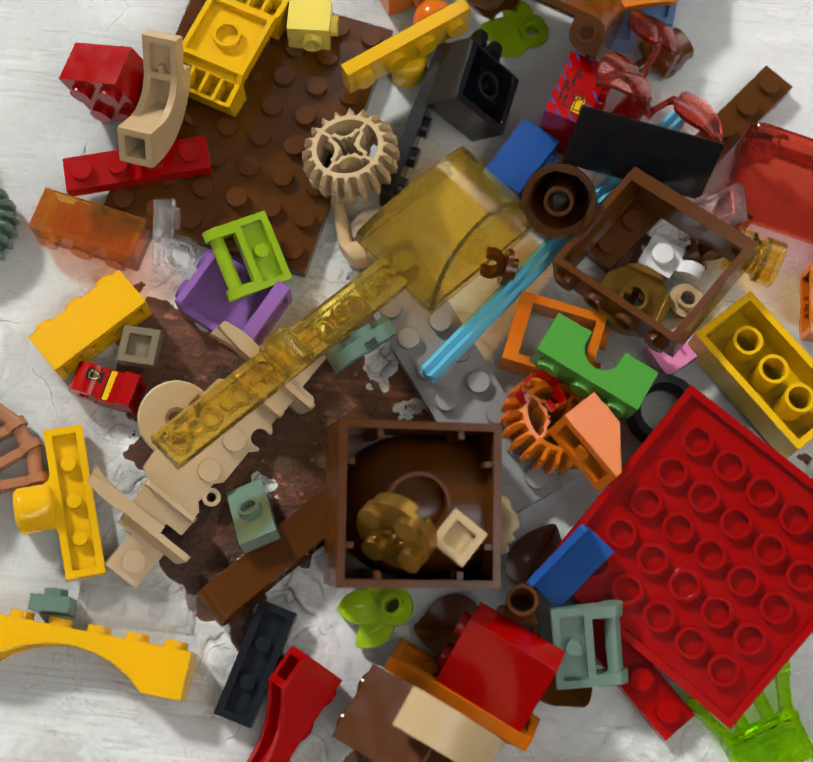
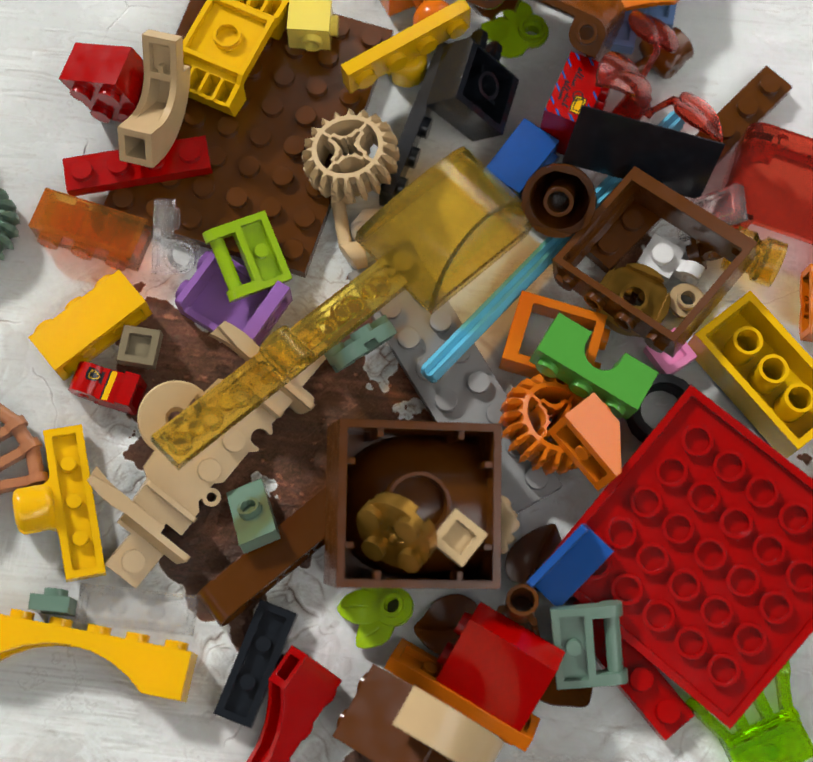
(504, 268): reddish brown plate -> none
(557, 393): red piece -> none

